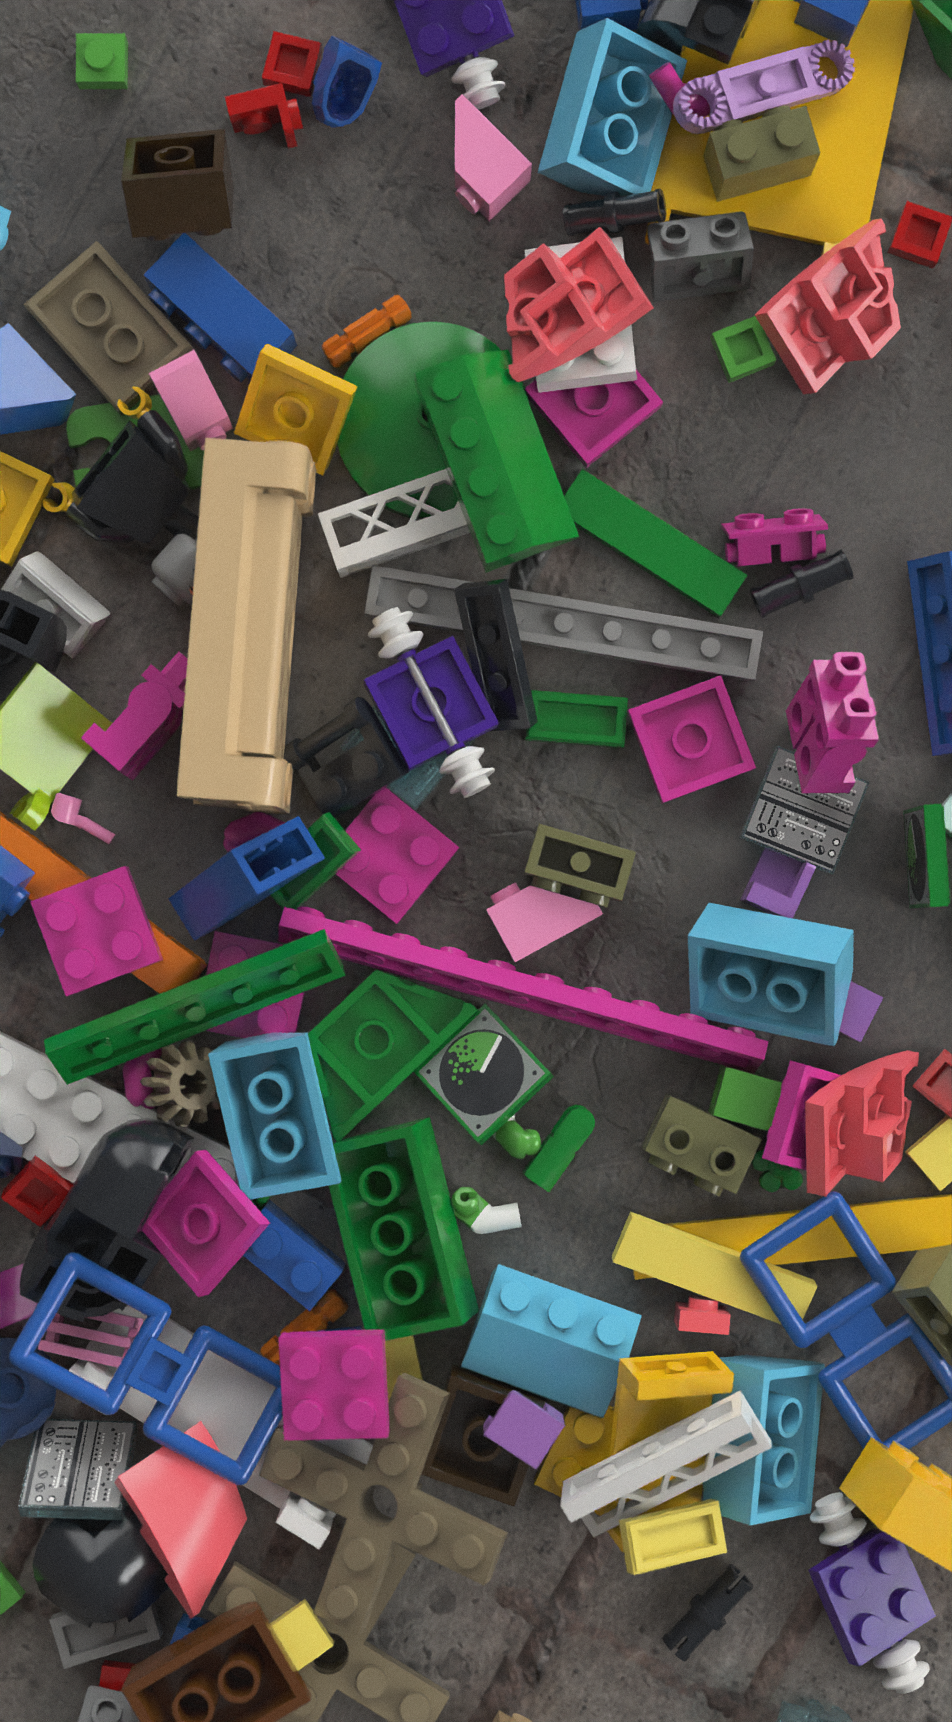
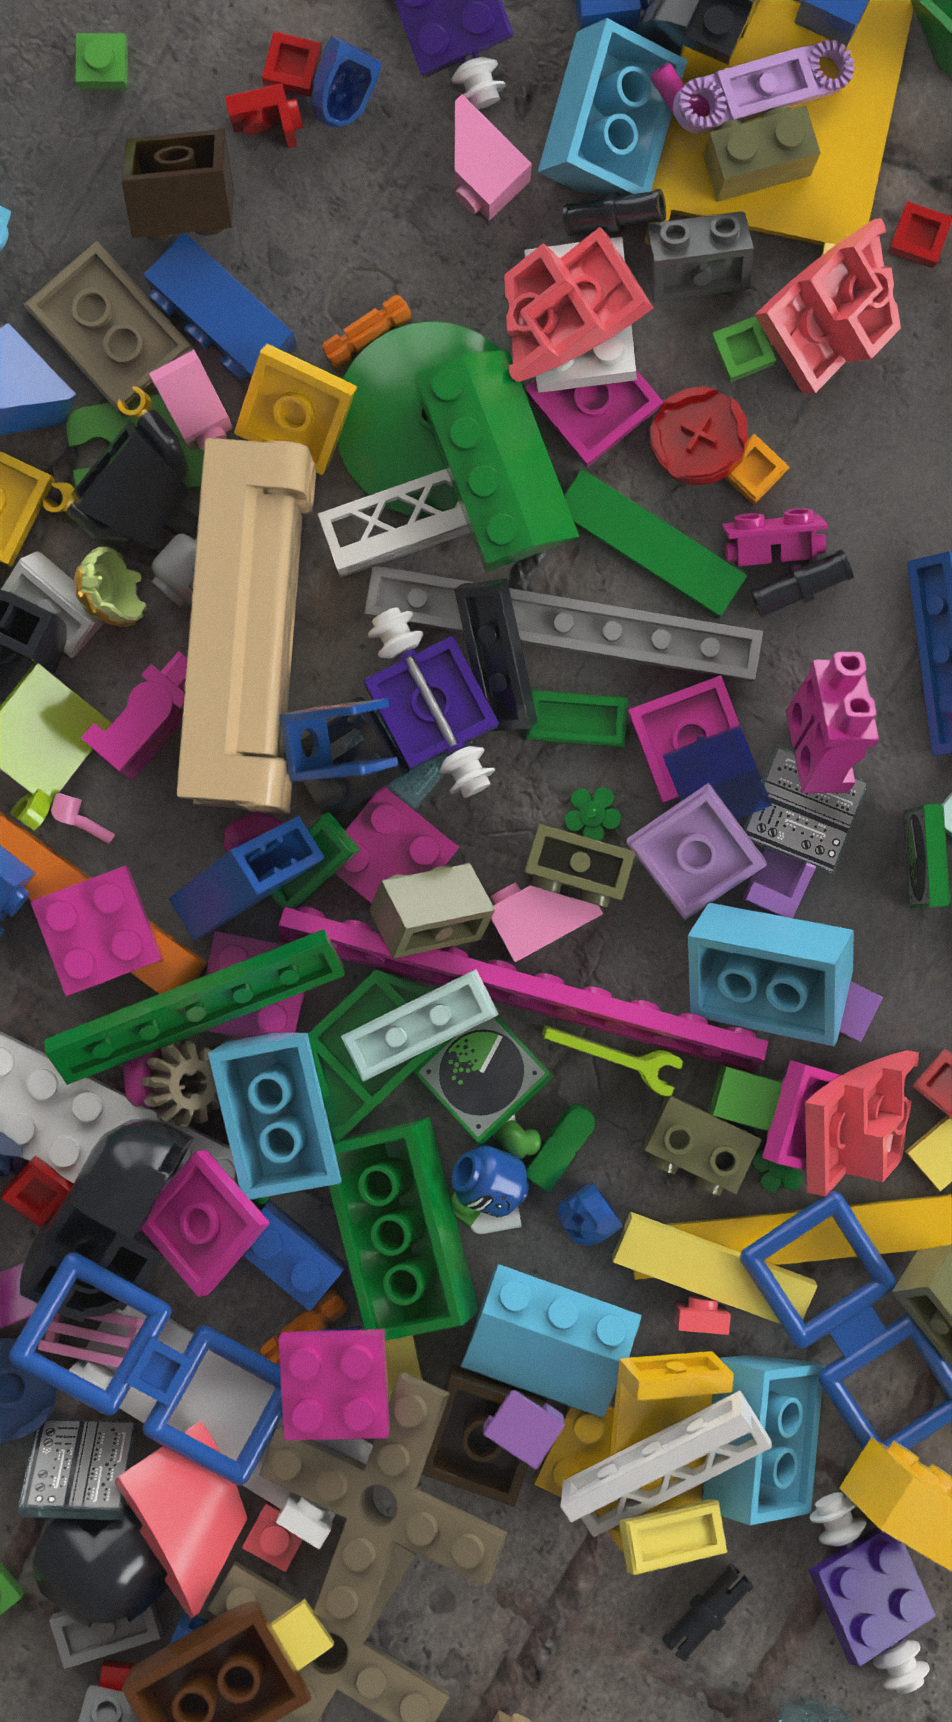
(108, 588): none -> yellowish green hair
(271, 1540): none -> coral plate
(320, 762): none -> blue piece
(419, 1025): none -> light aqua tile
(431, 910): none -> brick
(490, 1181): none -> blue head
(588, 1215): none -> blue rock
(593, 813): none -> green plant
(646, 1064): none -> lime flag
(696, 851): none -> lavender tile
(699, 436): none -> red tile
(726, 765): none -> clear blue piece
(757, 471): none -> light orange tile

